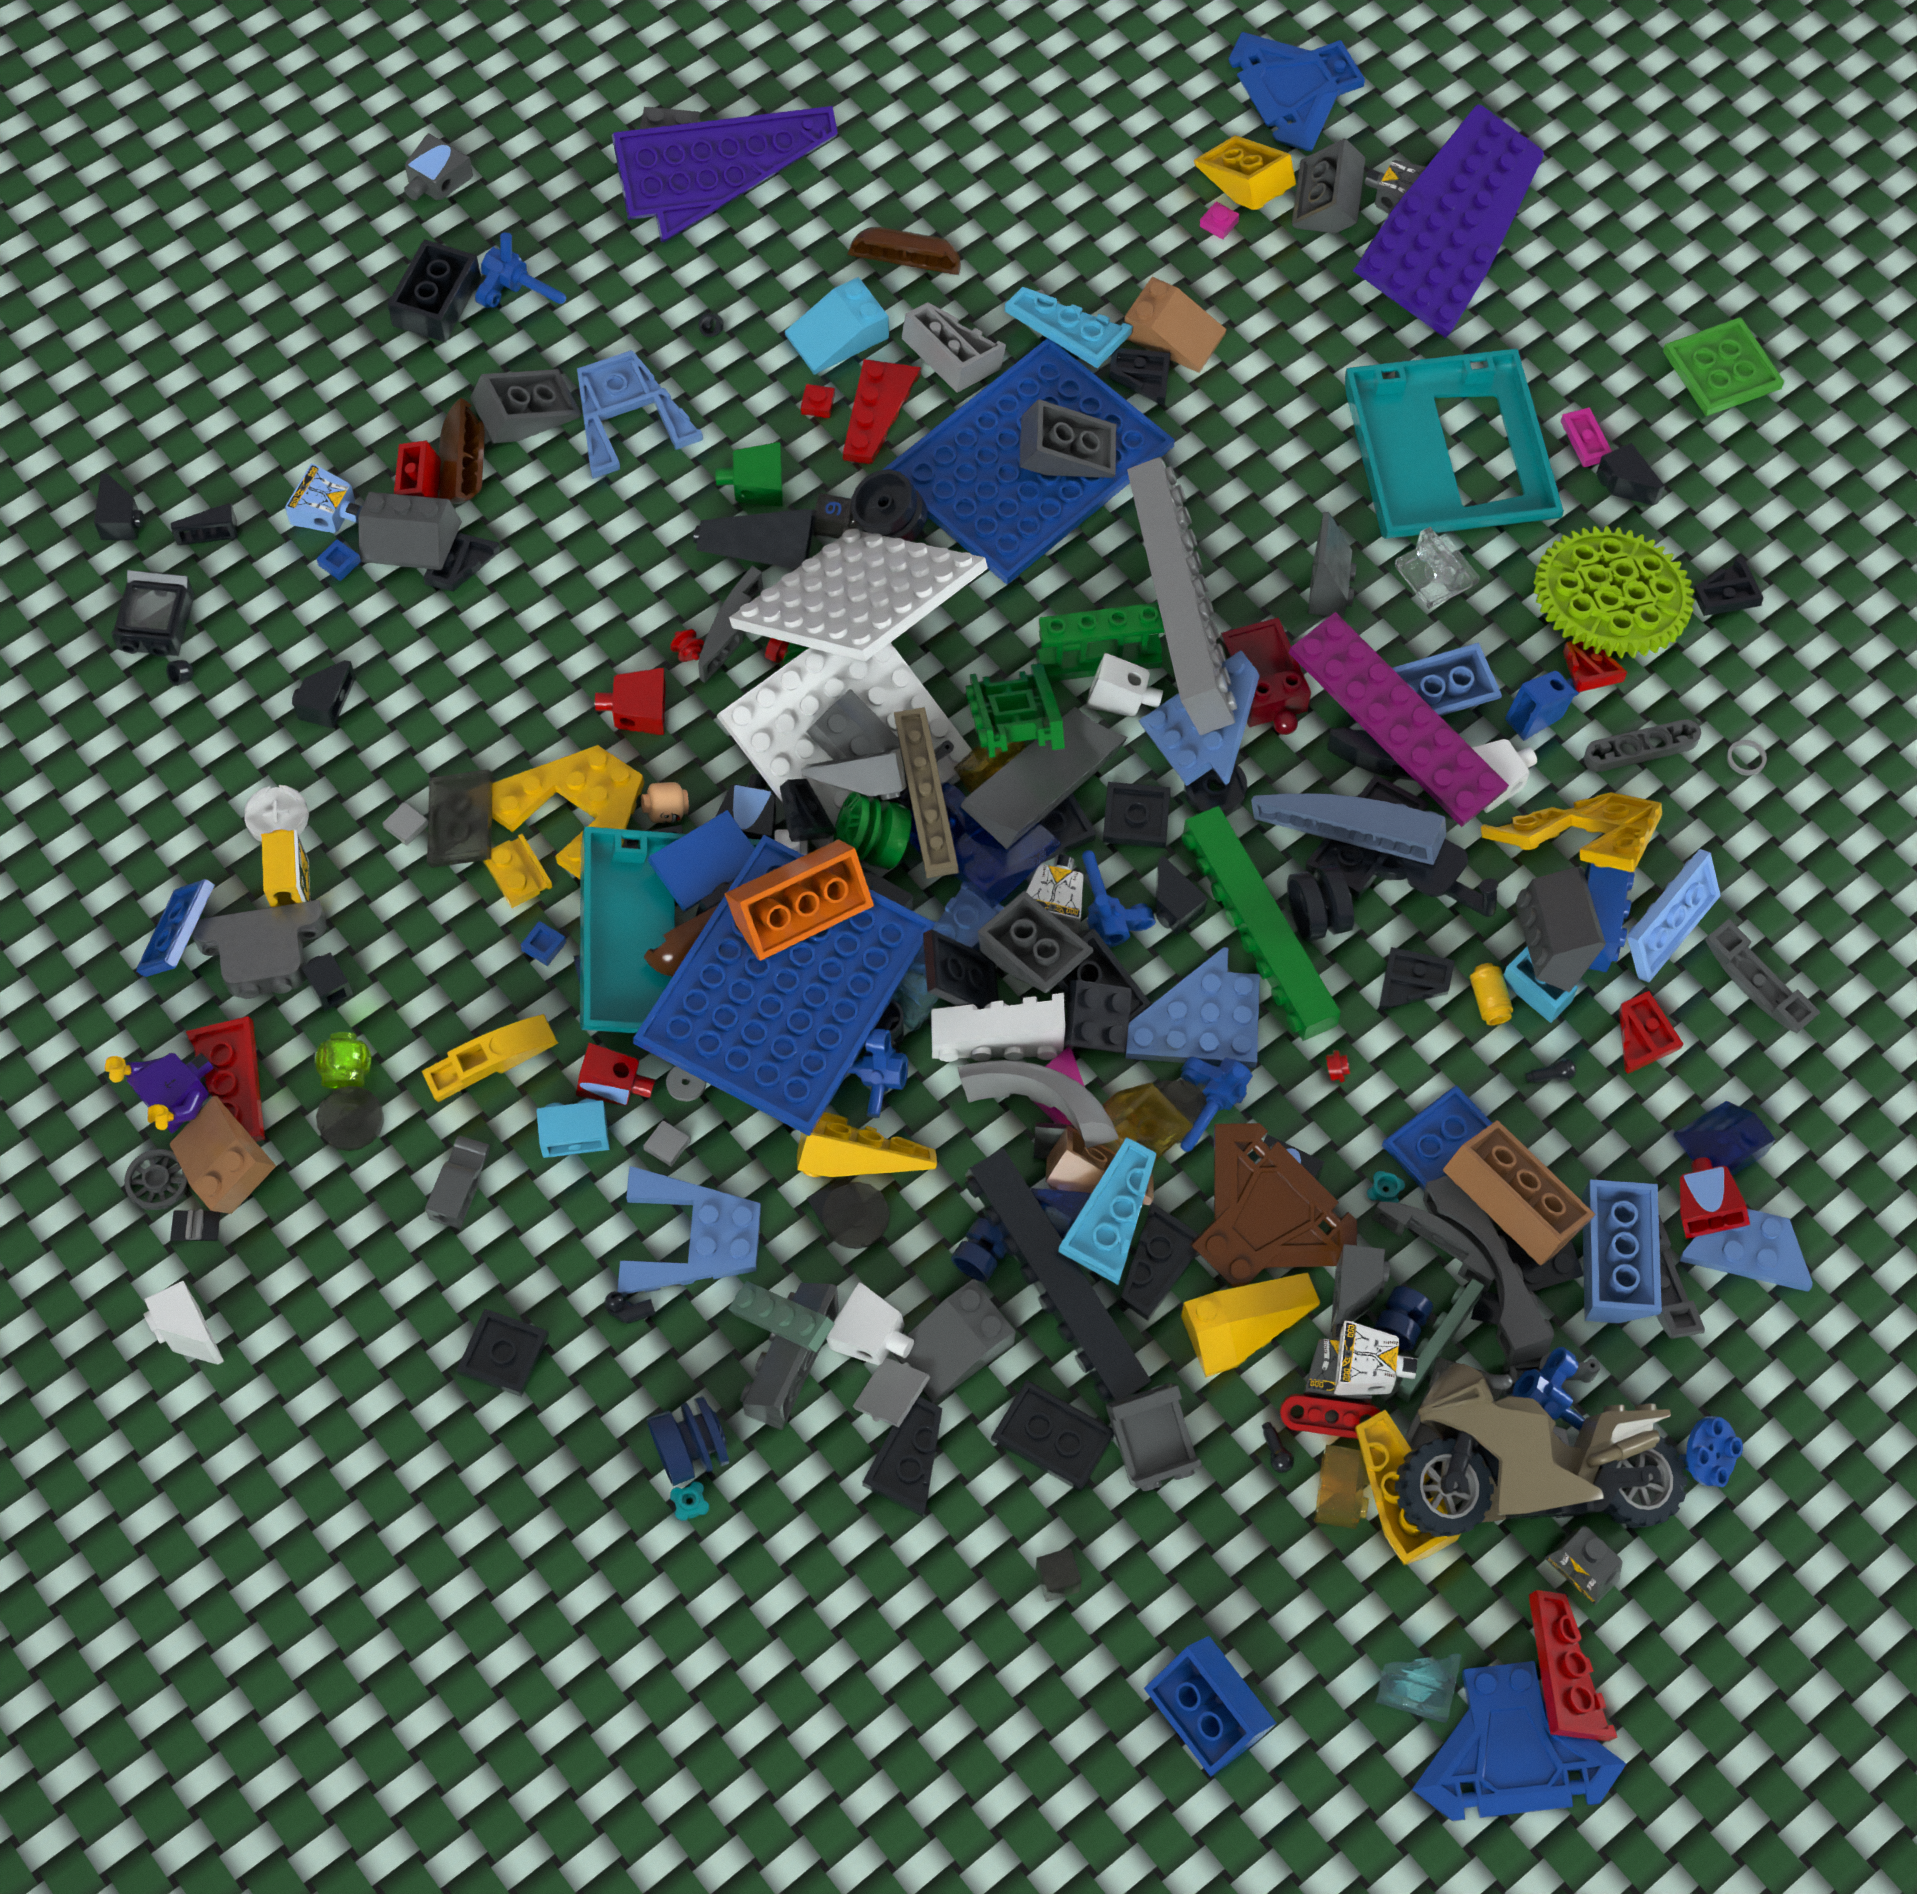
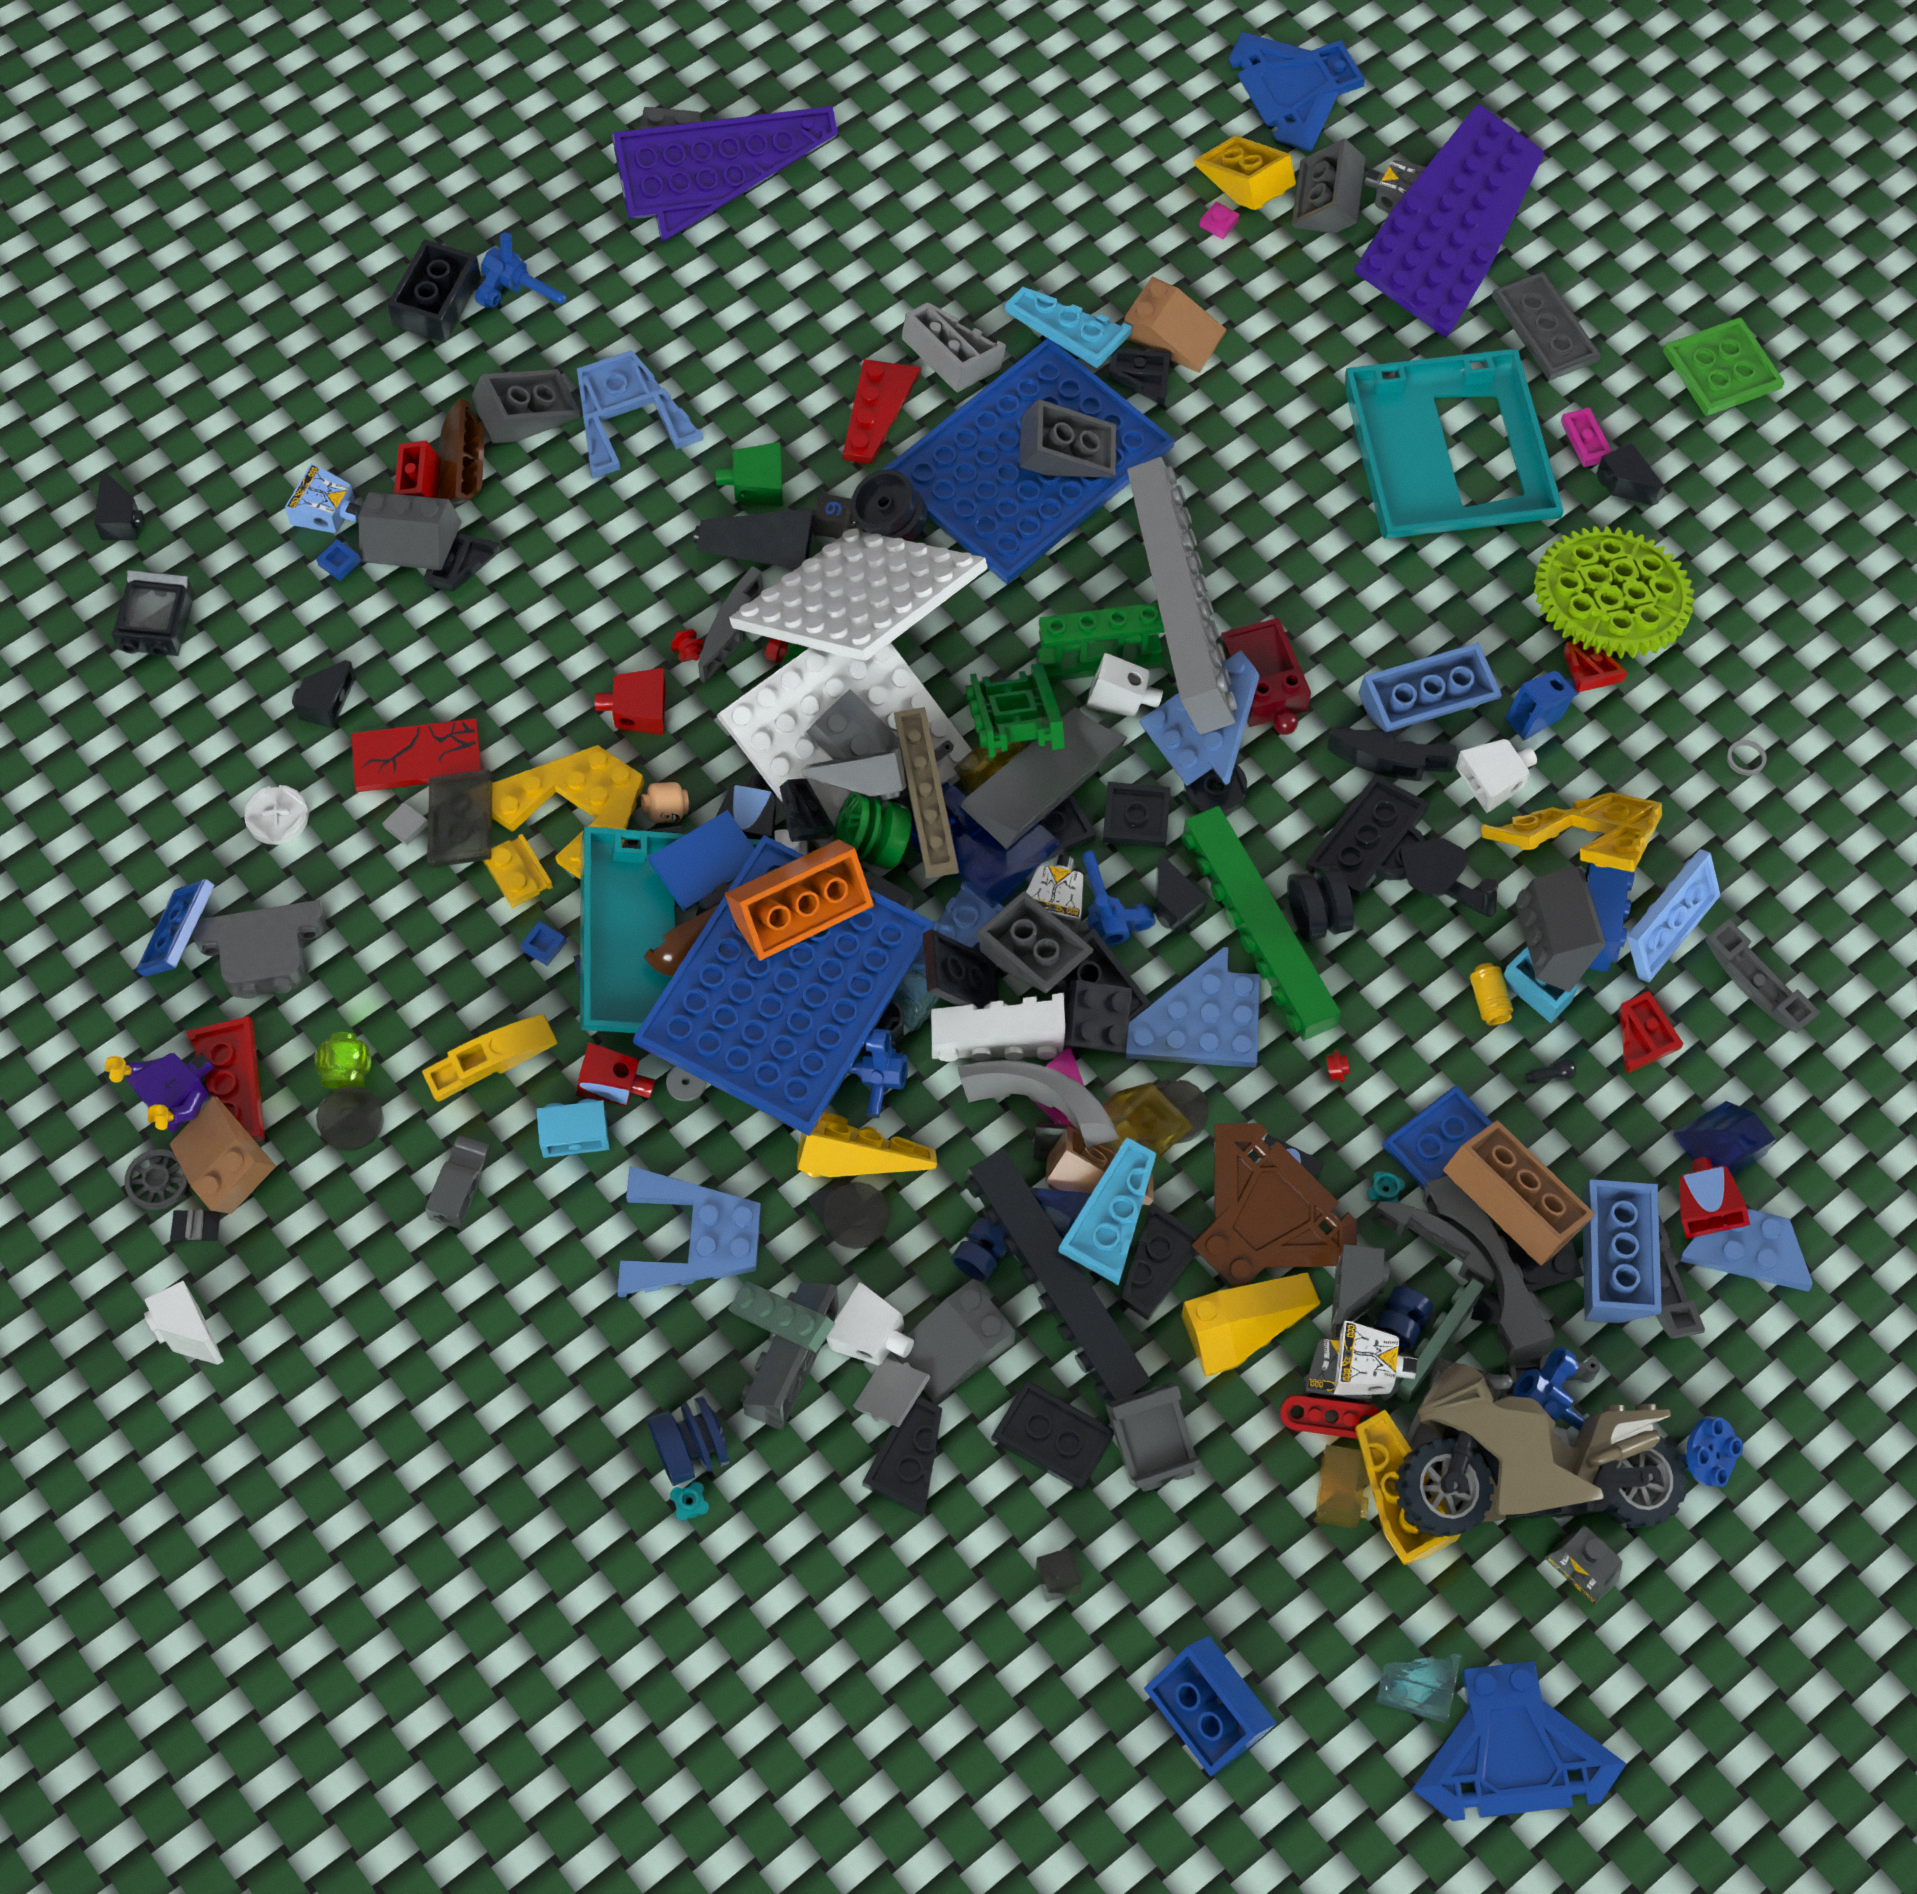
(179, 672): black hinge -> none
(206, 526): black slope -> none
(285, 868): yellow piece -> none
(327, 981): black brick -> none
(414, 754): none -> red tile
(436, 169): dark grey torso -> none
(502, 1352): black plate -> none
(625, 1310): black arm -> none
(666, 1143): light grey tile -> none
(706, 323): black hinge -> none
(817, 401): red plate -> none
(839, 326): medium azure slope -> none
(906, 249): reddish brown brick -> none
(1222, 1090): blue piece -> none
(1281, 1458): black piece -> none
(1331, 571): dark grey slope -> none
(1357, 821): sand blue slope -> none
(1398, 719): magenta plate -> none
(1414, 978): black wing -> none
(1436, 569): clear bracket -> none
(1546, 326): none -> dark grey tile
(1568, 1689): red wing -> none
(1641, 743): dark grey beam -> none
(1728, 590): black wing -> none

